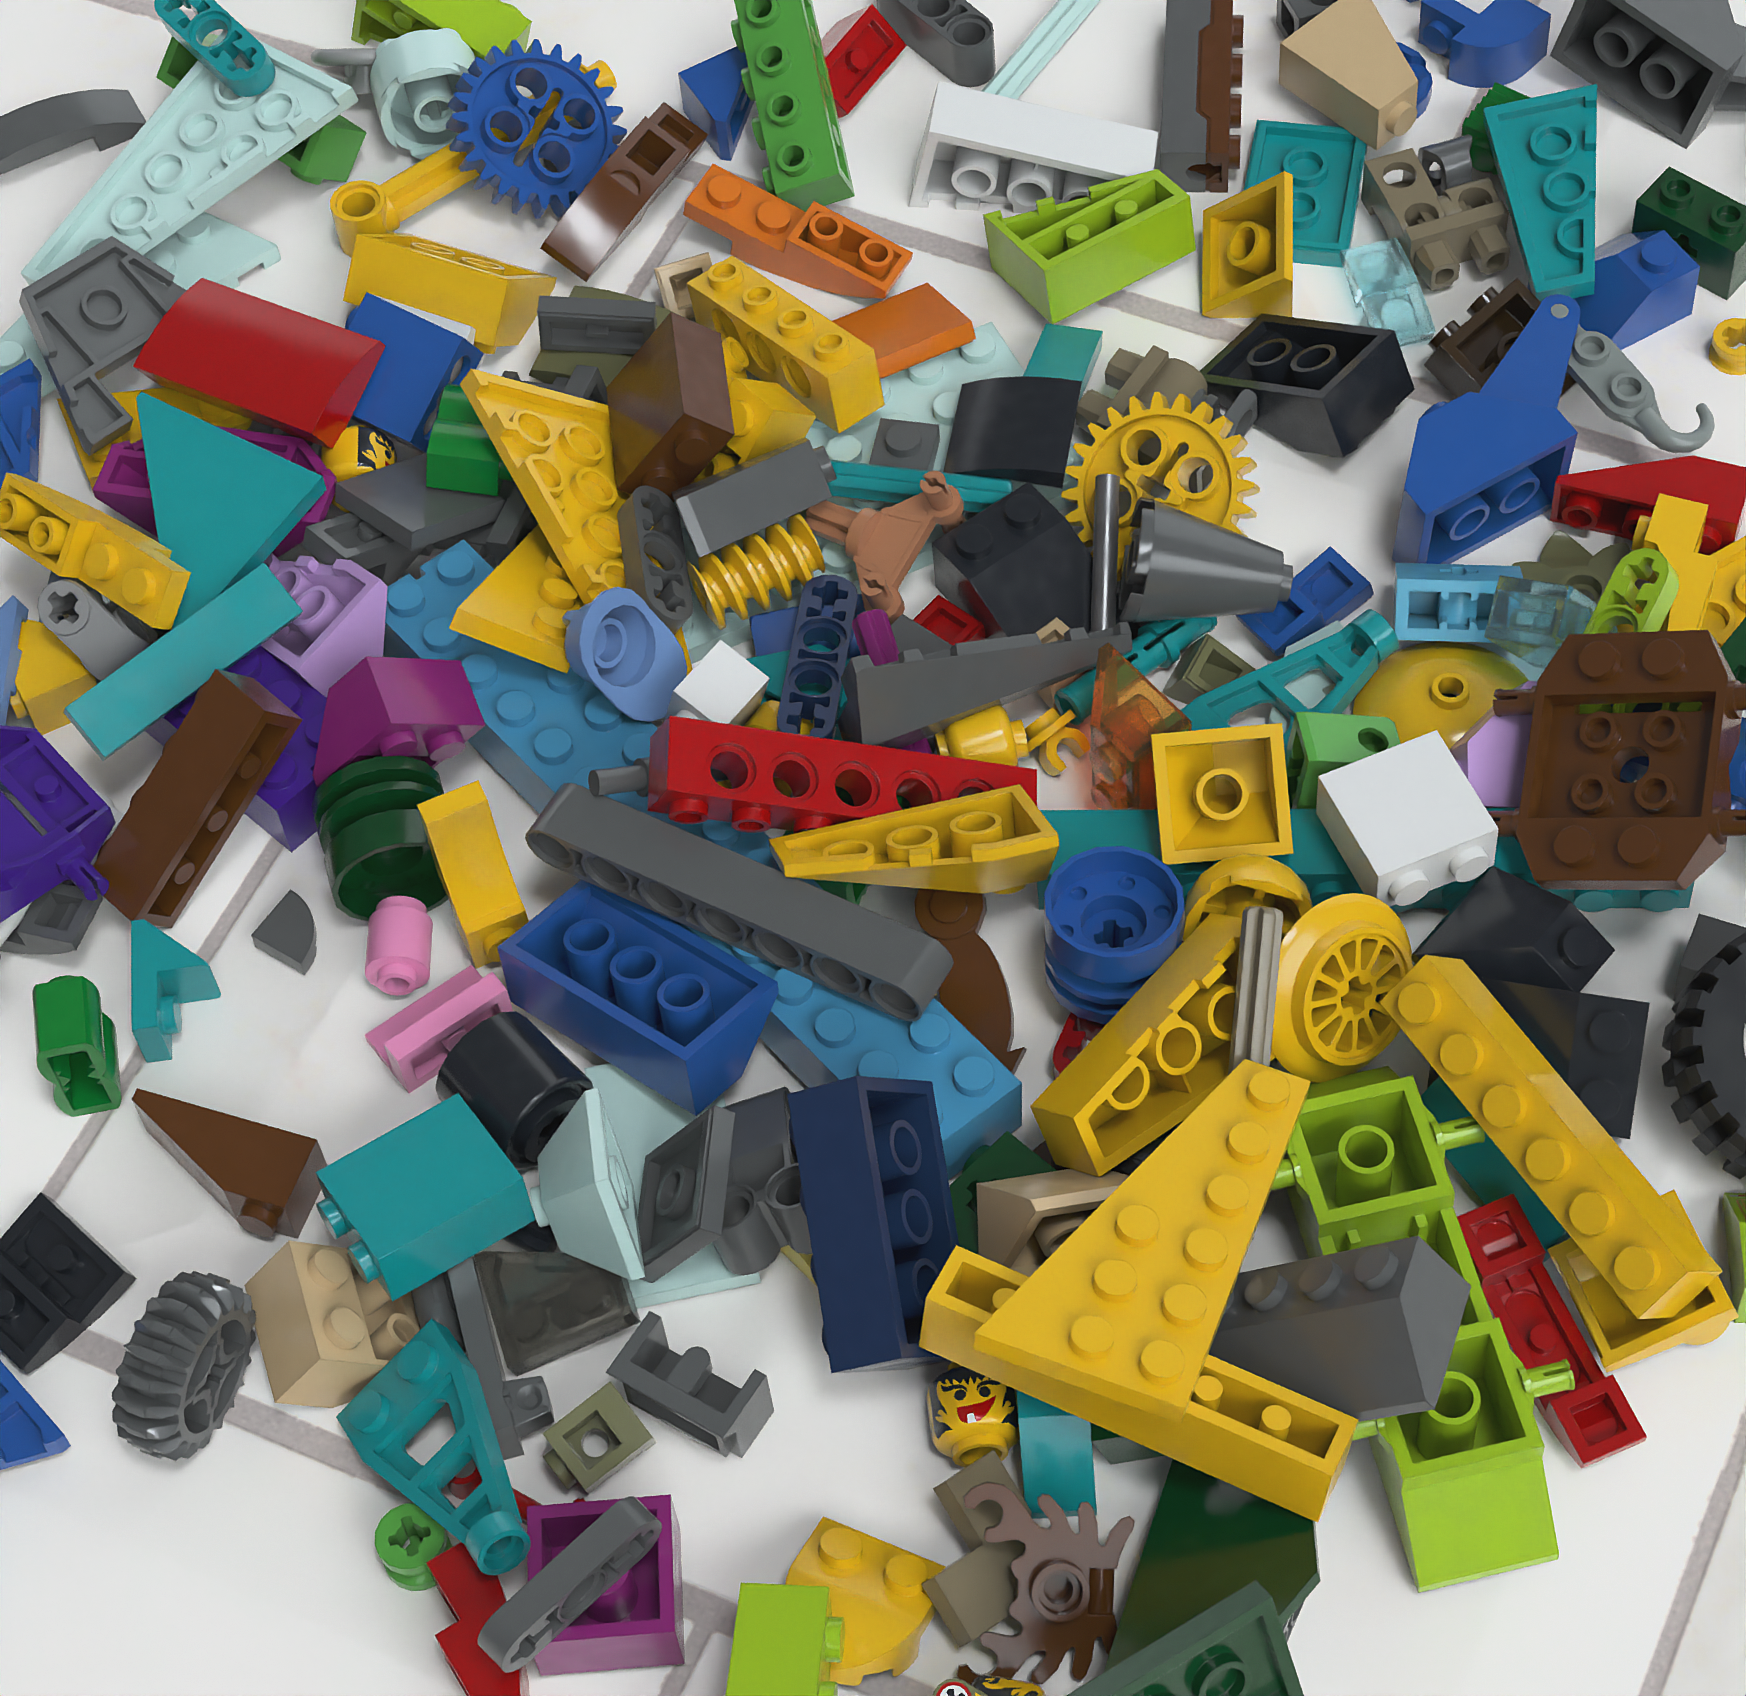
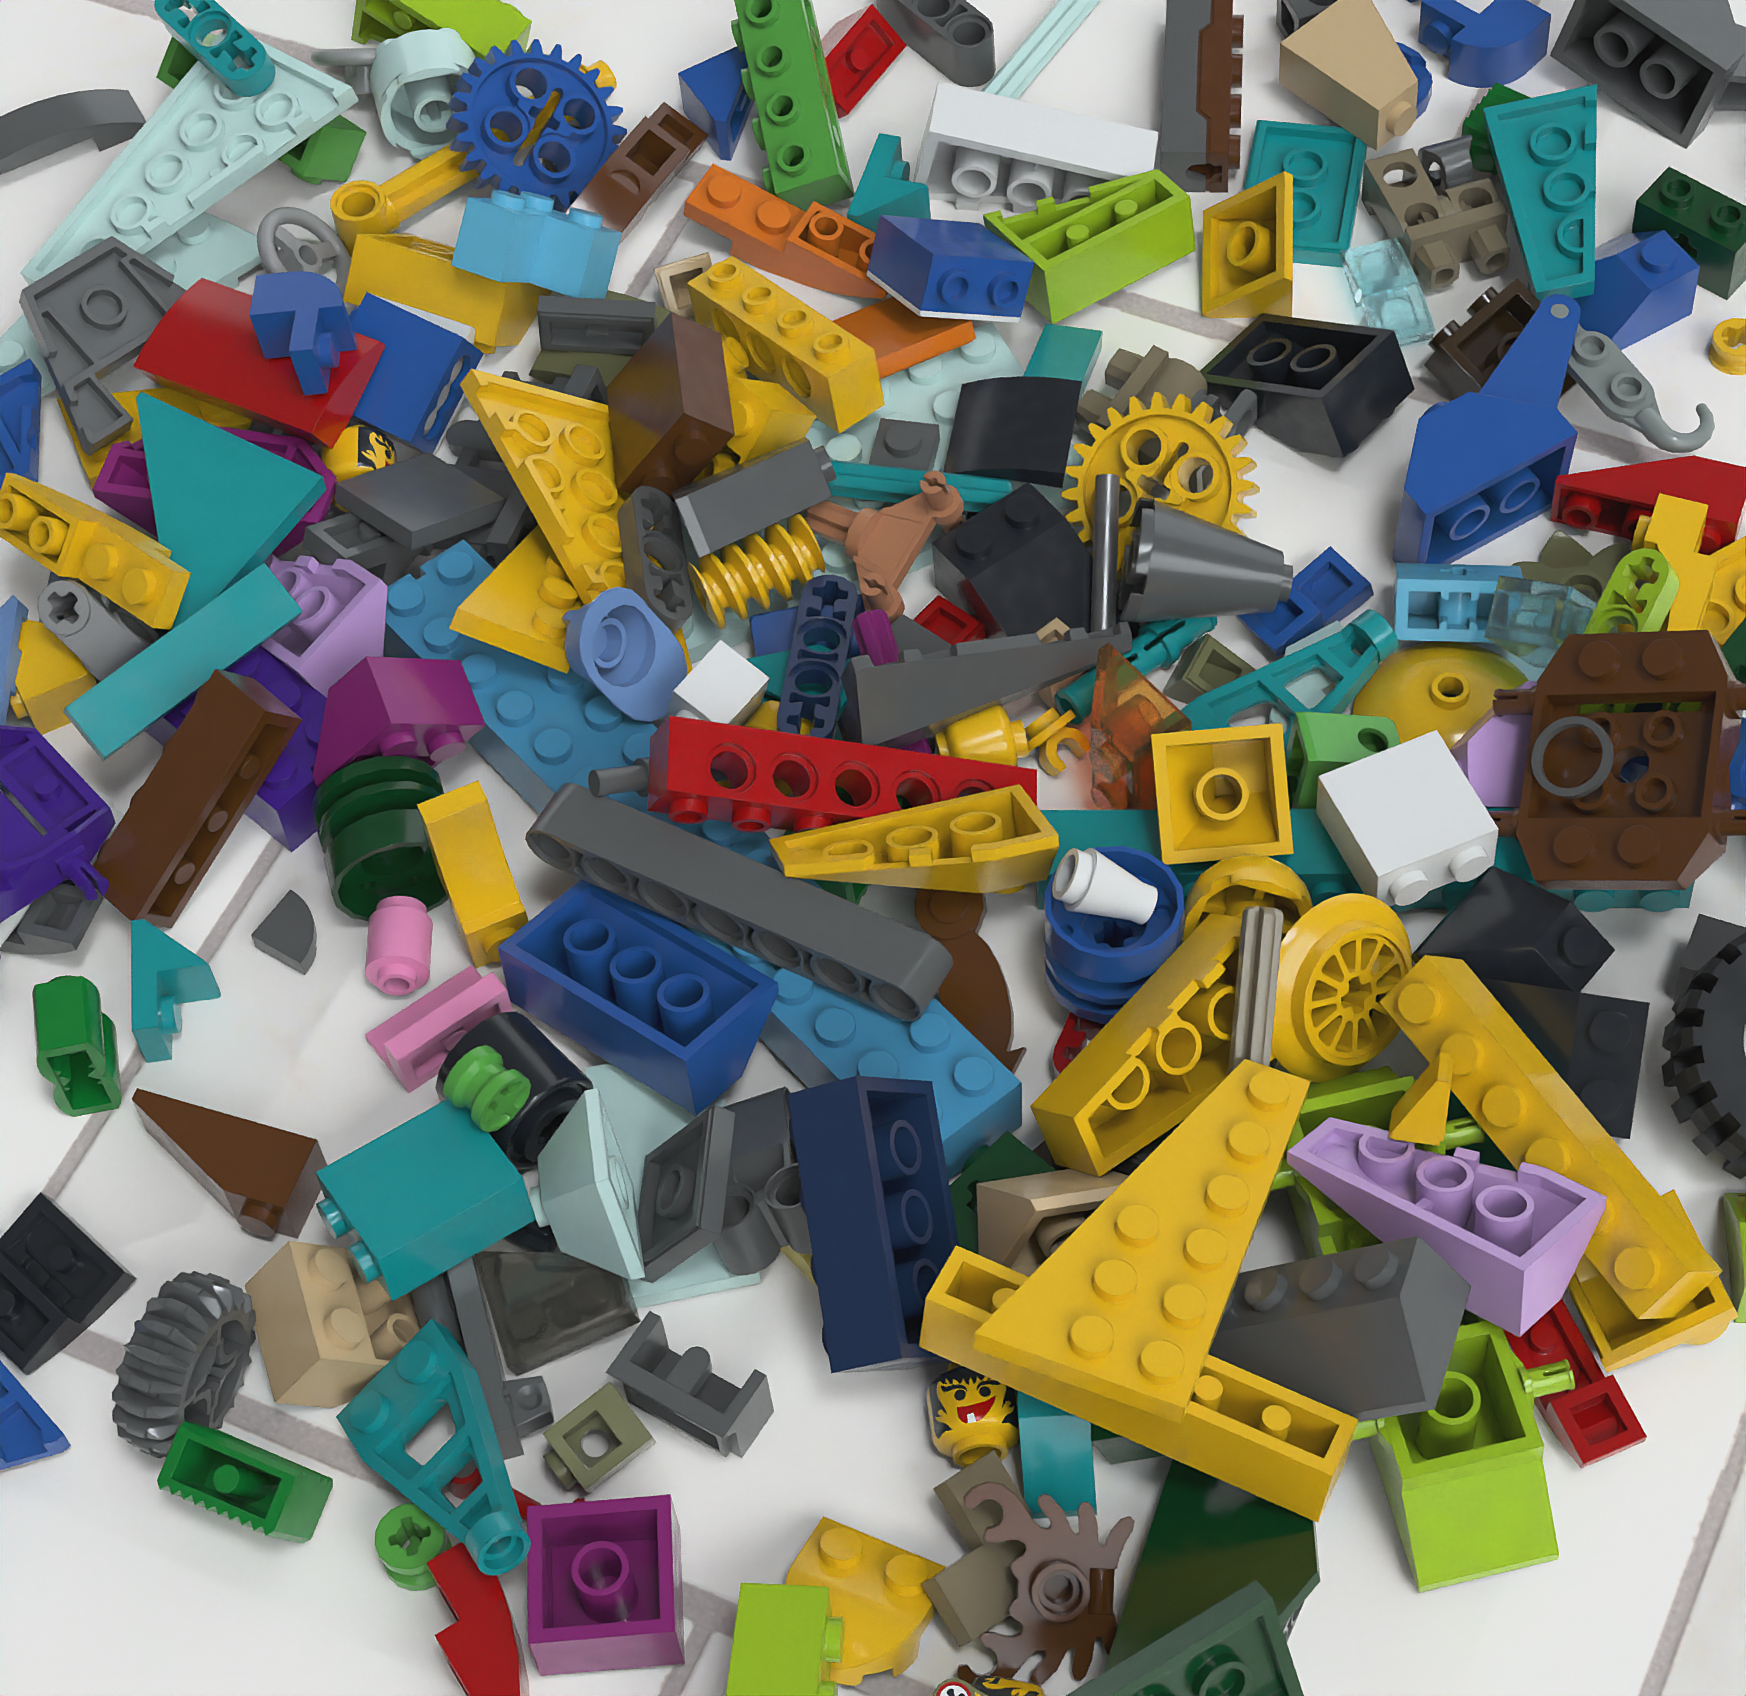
(244, 1483): none -> green brick
(297, 254): none -> light grey piece
(303, 319): none -> blue brick
(461, 451): green brick -> none
(486, 1088): none -> bright green wheel
(532, 243): none -> medium azure brick
(569, 1584): dark grey beam -> none
(887, 187): none -> teal slope
(950, 269): none -> blue piece
(1100, 887): none -> white cone
(1423, 1109): none -> yellow slope
(1496, 1227): none -> lavender wedge
(1602, 772): none -> dark grey piece

